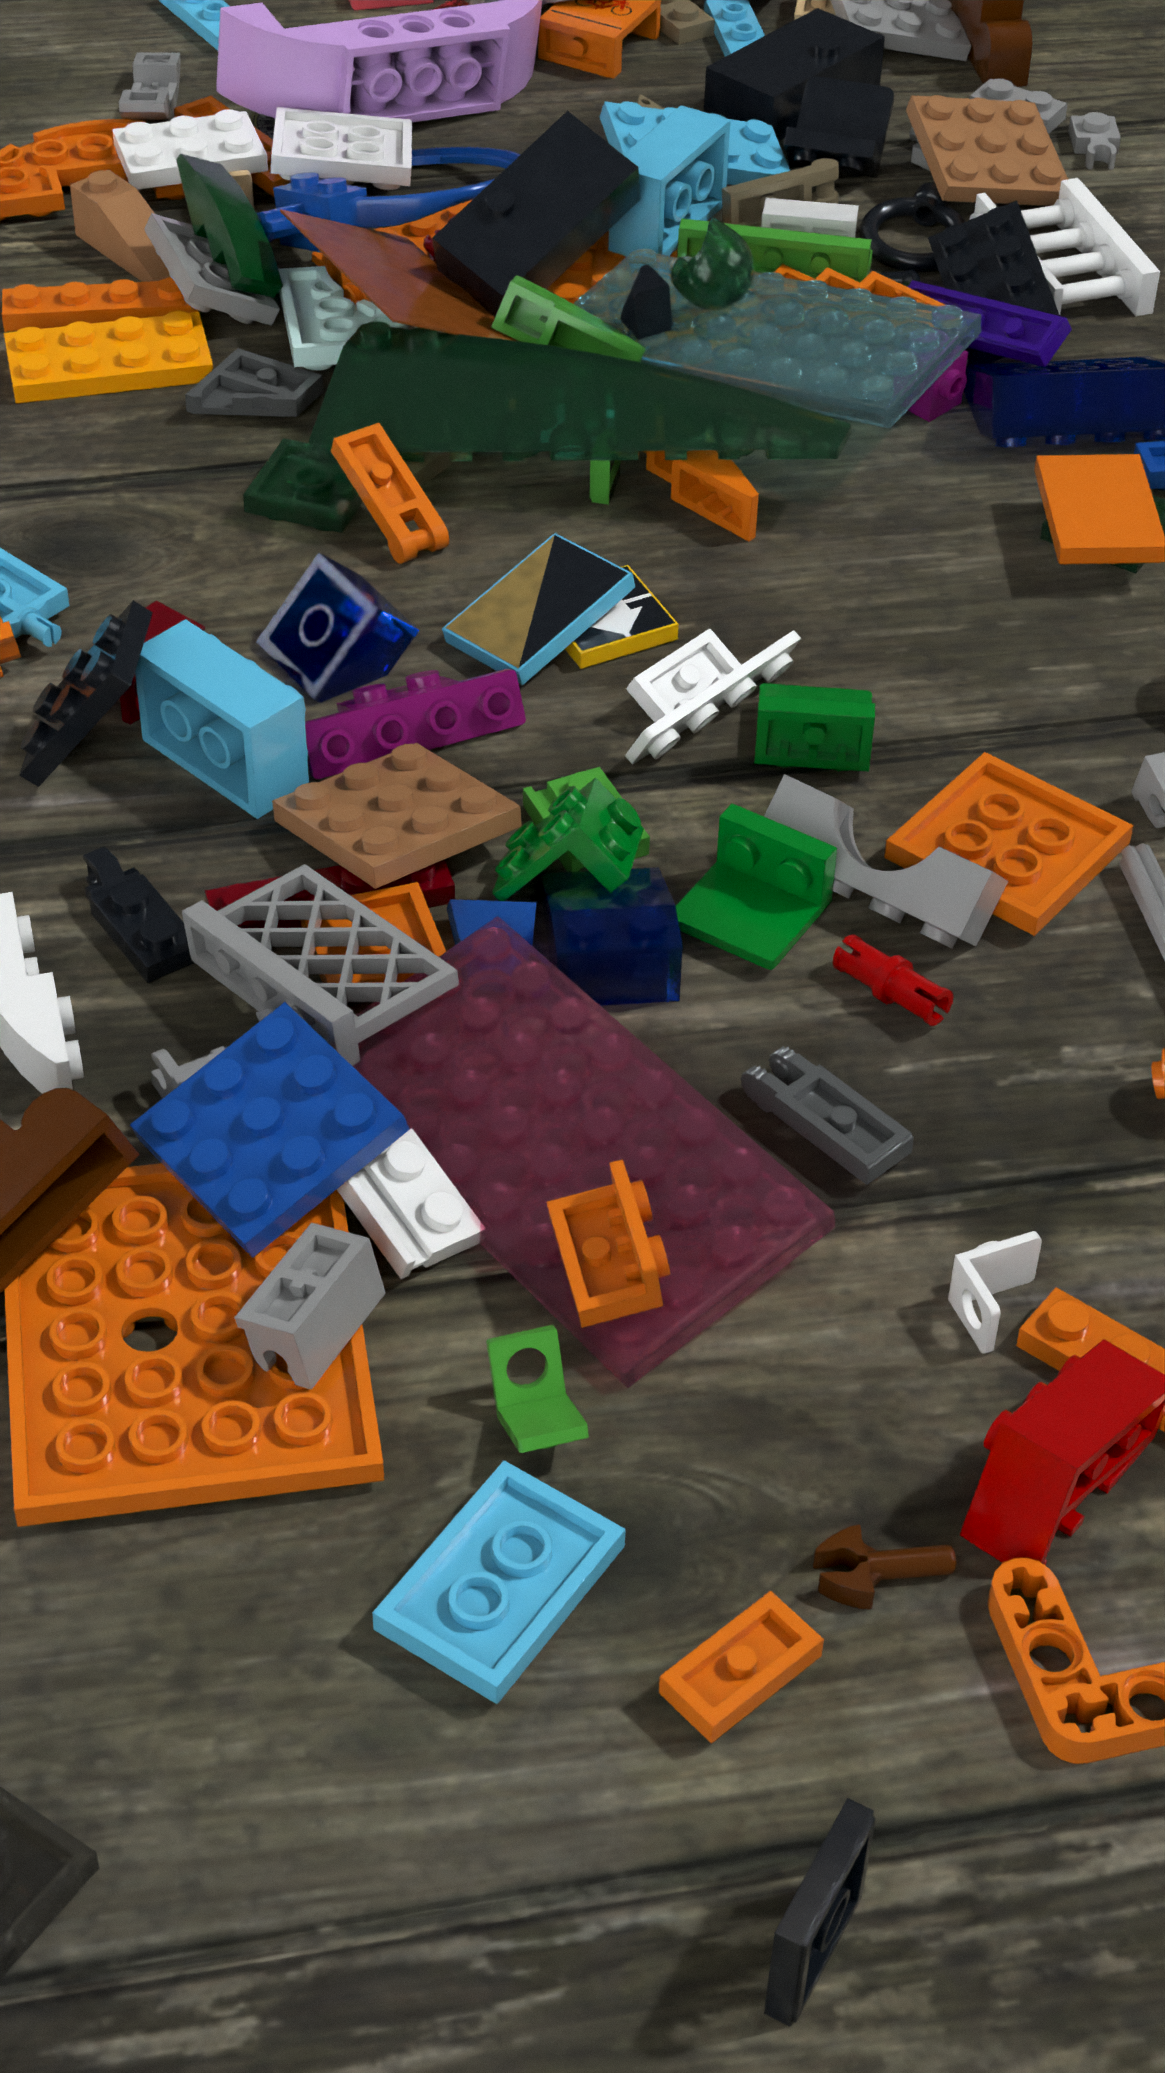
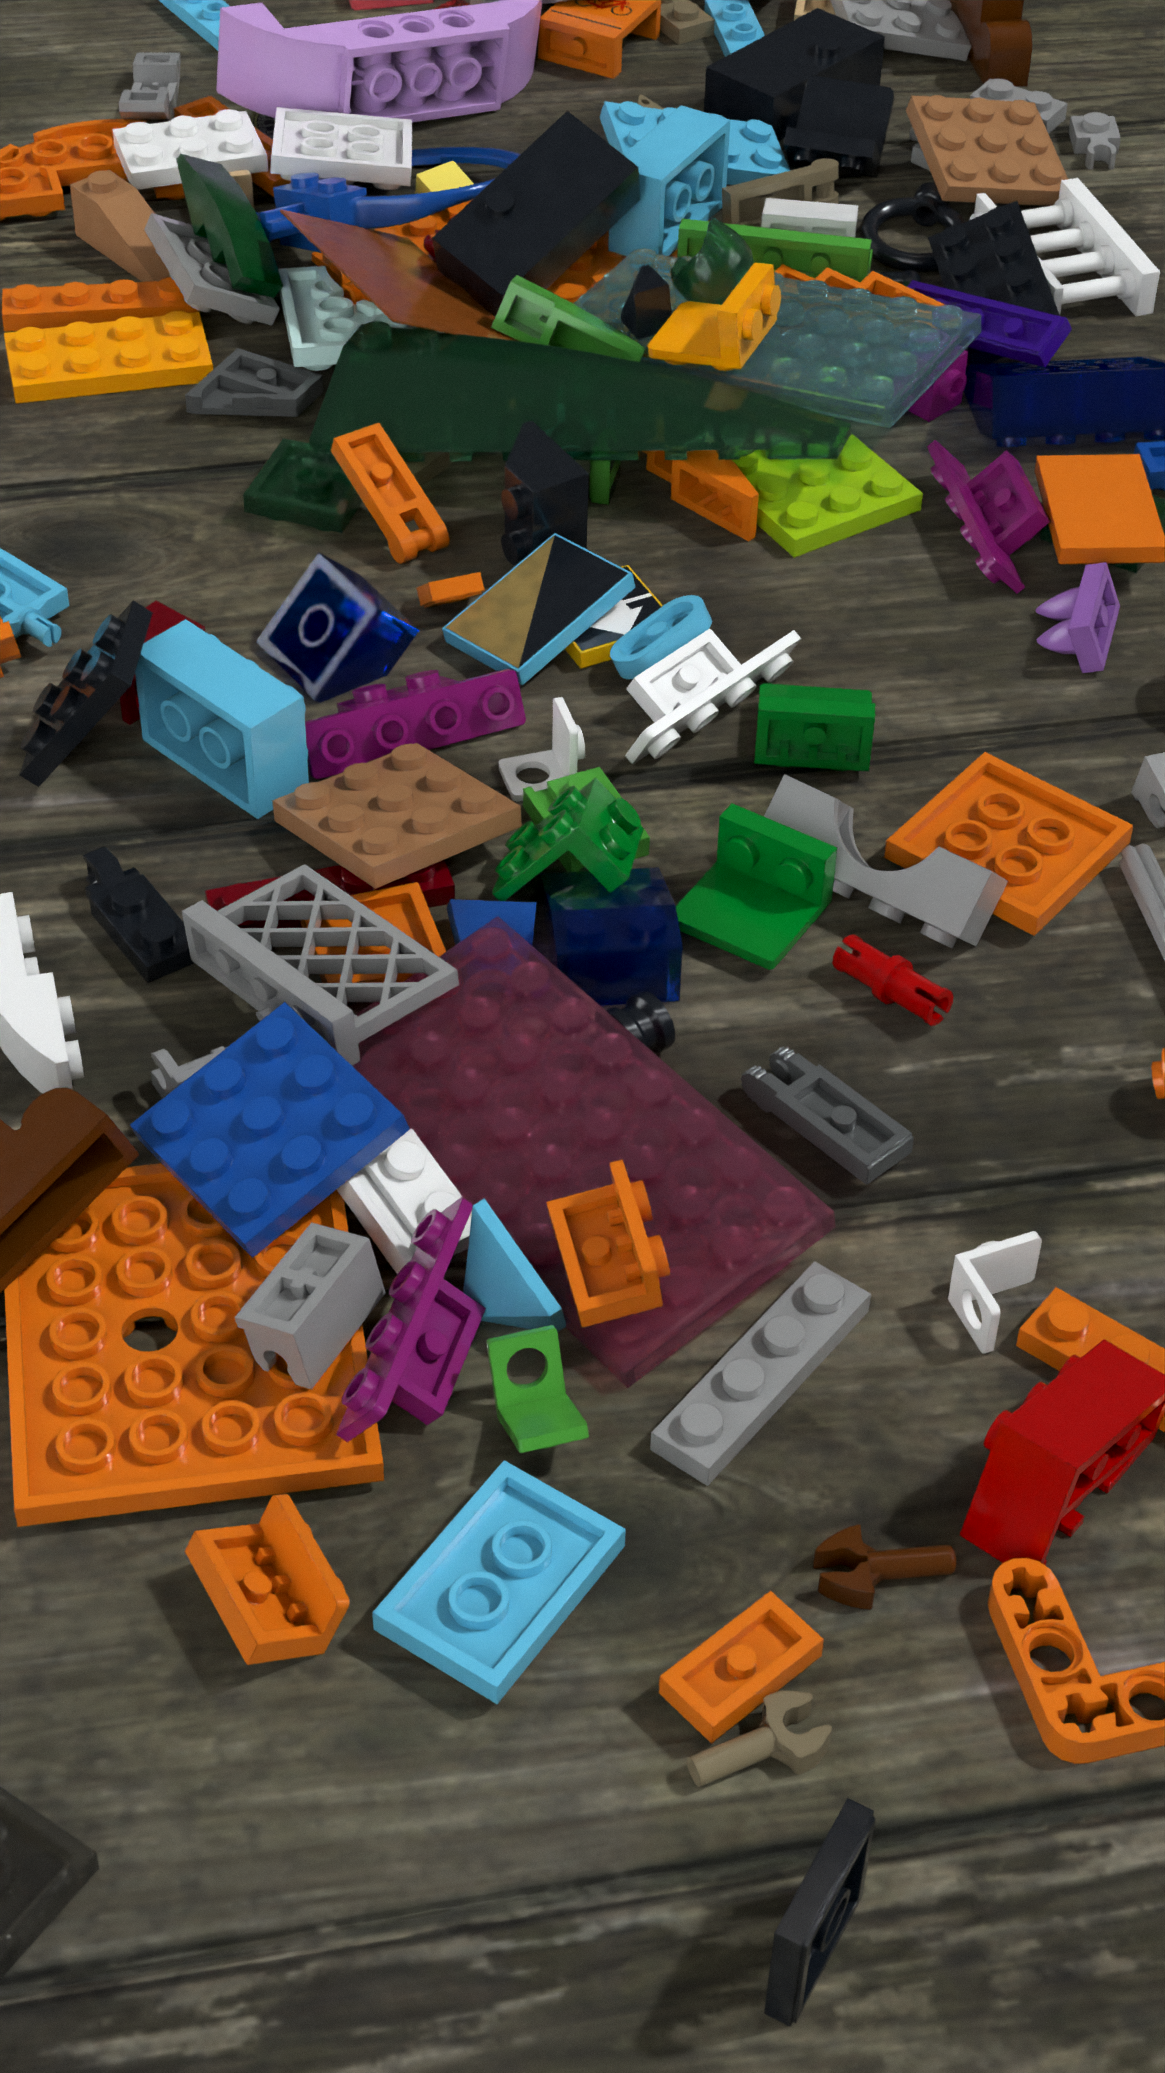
(270, 1584): none -> orange bracket
(422, 1338): none -> magenta bracket
(441, 178): none -> light yellow slope
(450, 590): none -> orange tile
(504, 1279): none -> medium azure slope
(542, 495): none -> black slope
(561, 761): none -> white bracket
(647, 1021): none -> black wheel
(660, 635): none -> medium azure plate
(723, 333): none -> light orange bracket
(759, 1373): none -> light grey plate
(769, 1740): none -> dark tan bar
(826, 500): none -> lime plate
(996, 509): none -> magenta bracket
(1086, 619): none -> medium lavender tile

